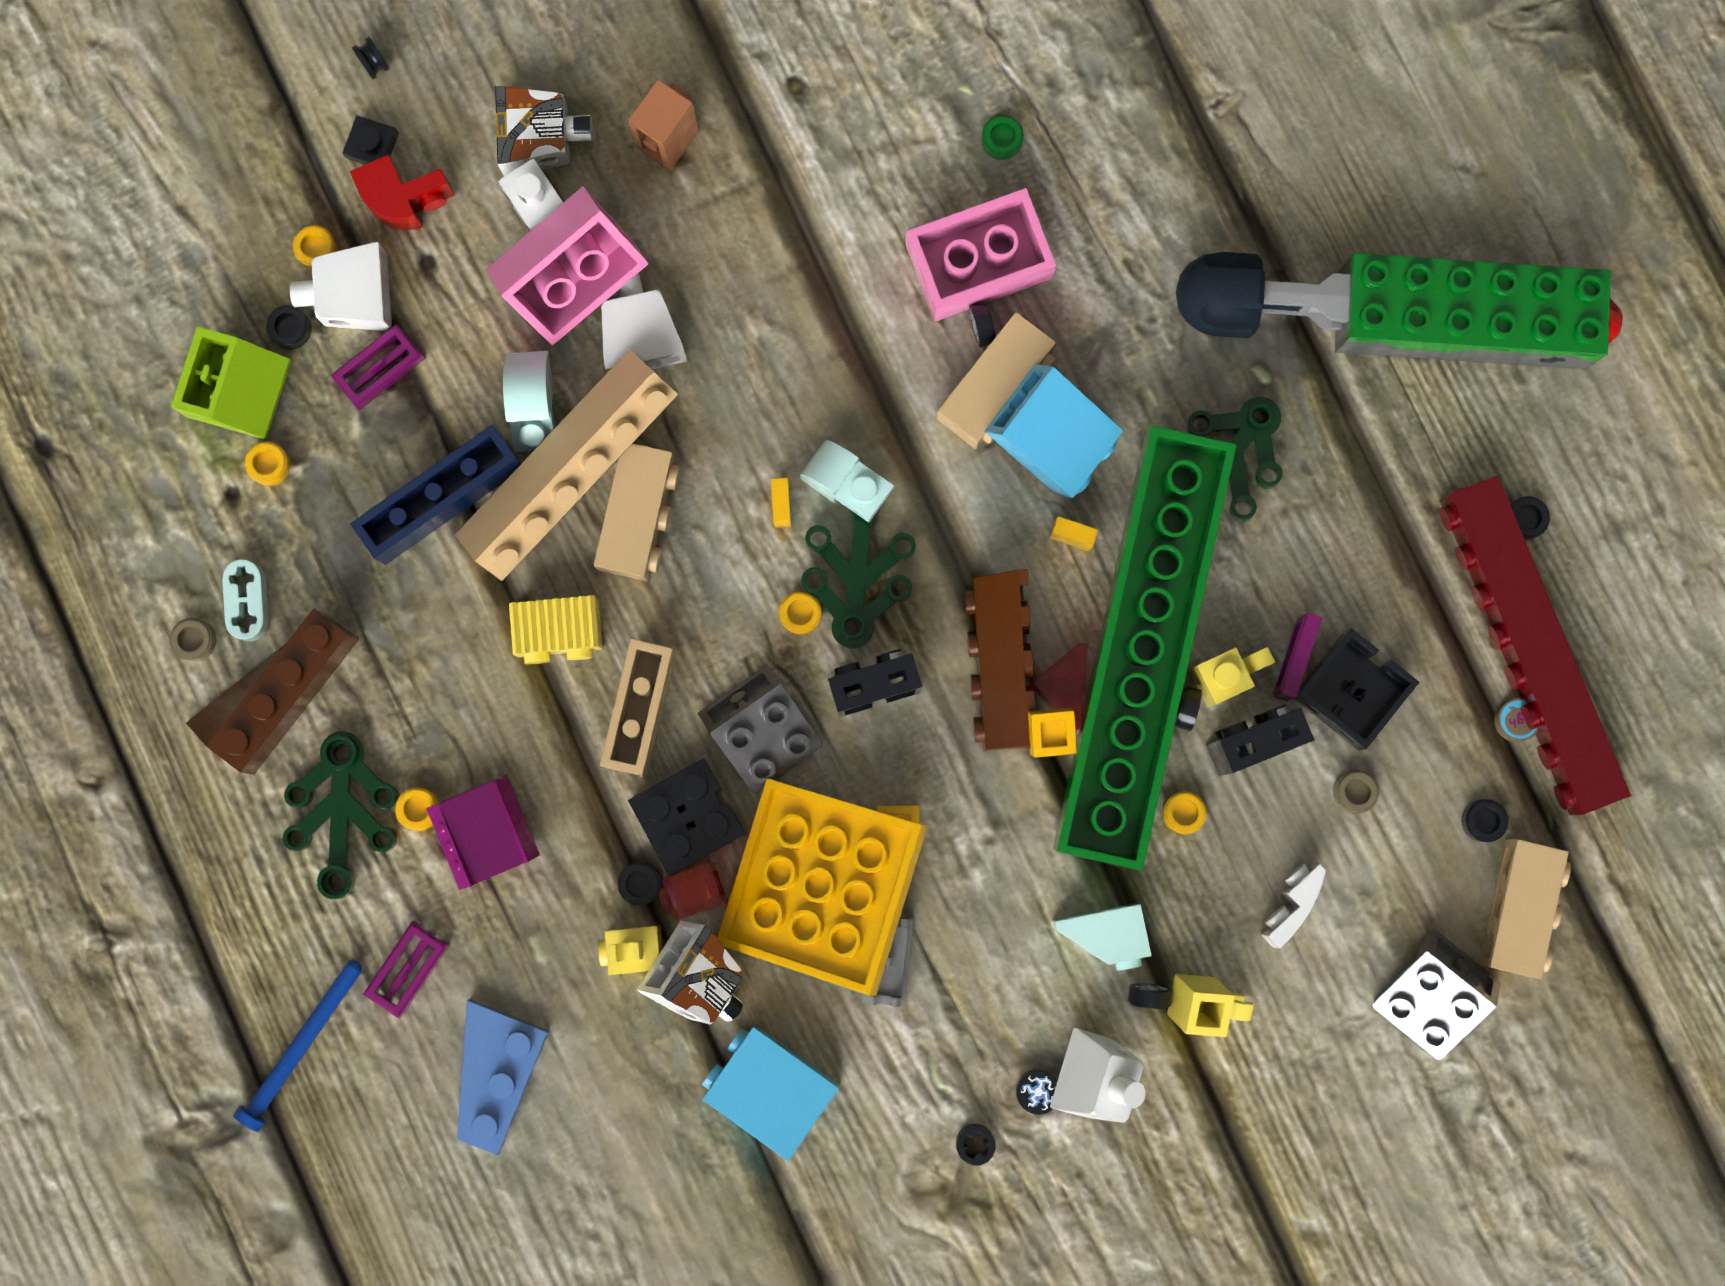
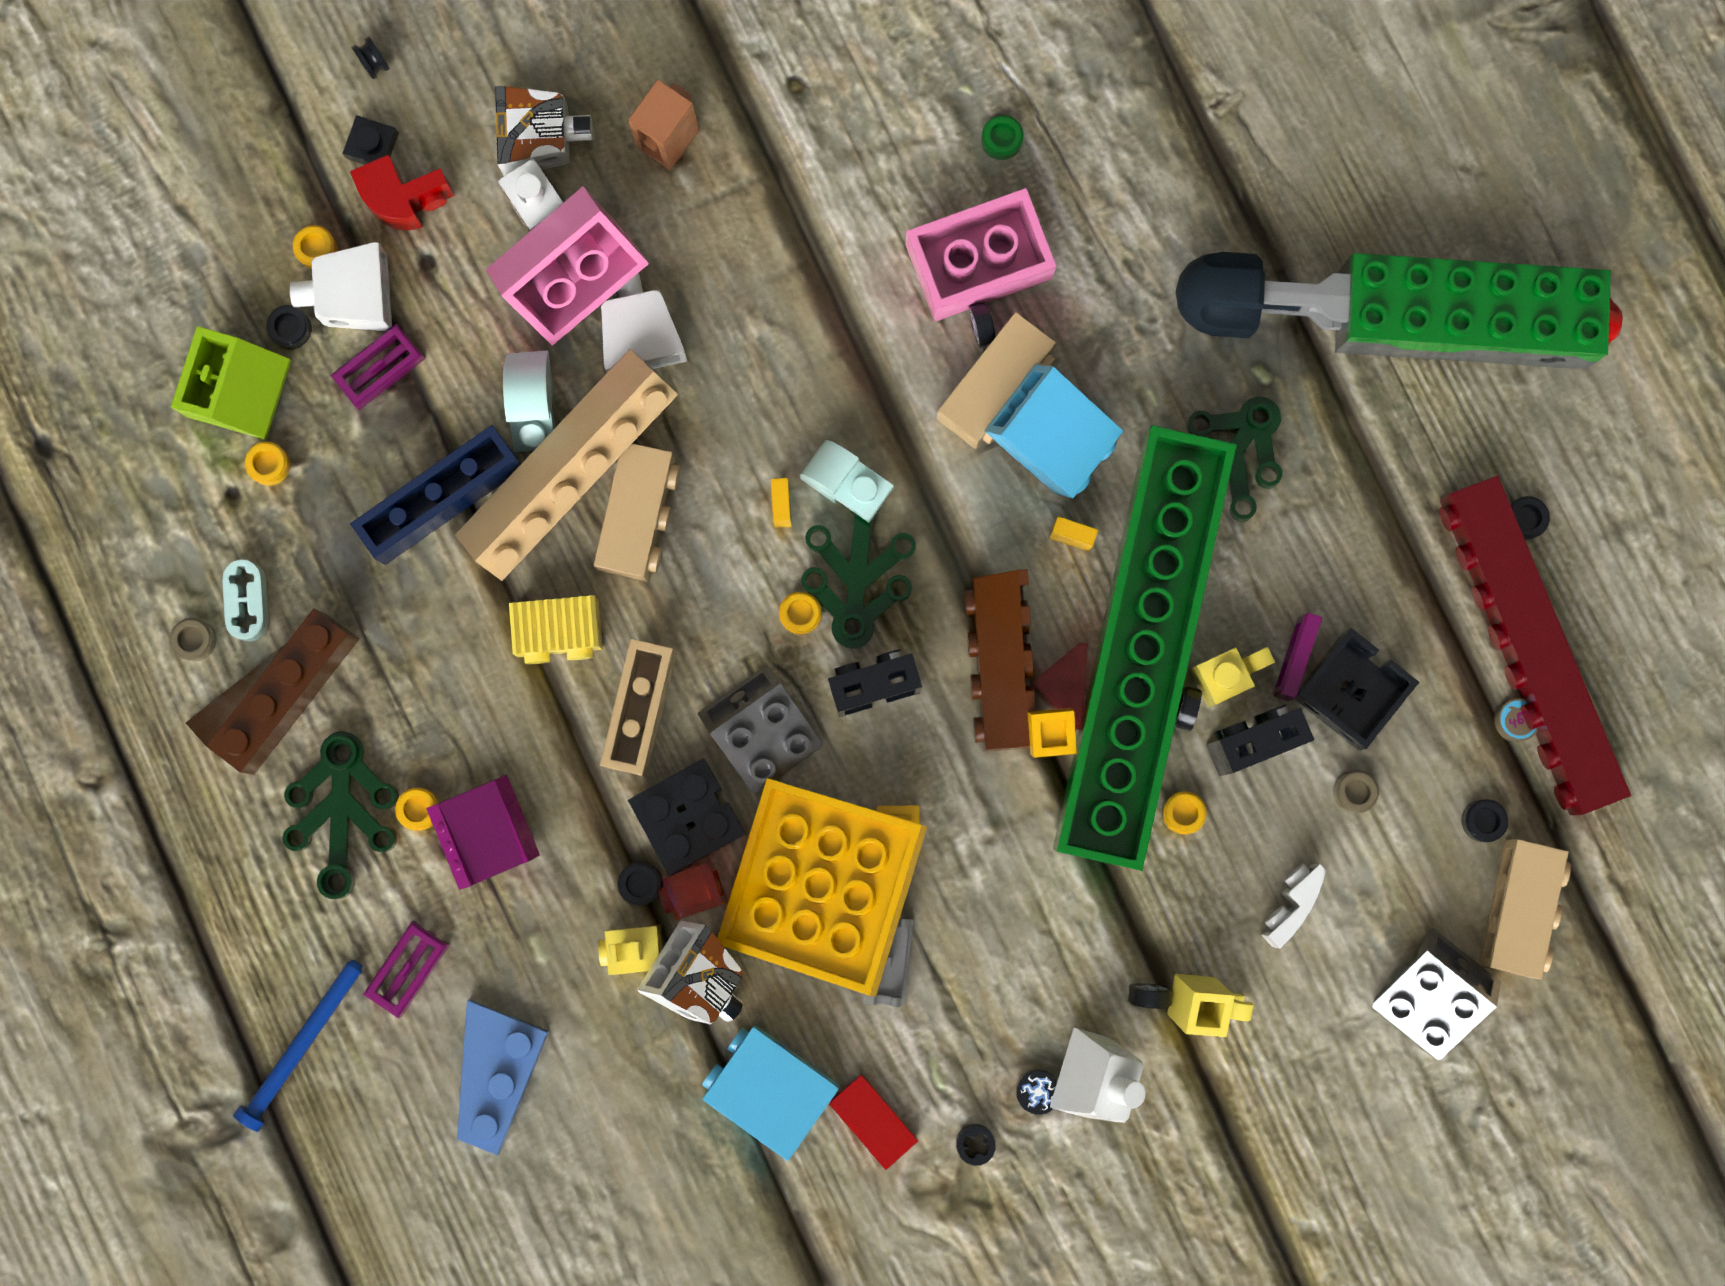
(873, 1121): none -> red tile
(1109, 934): light aqua slope -> none

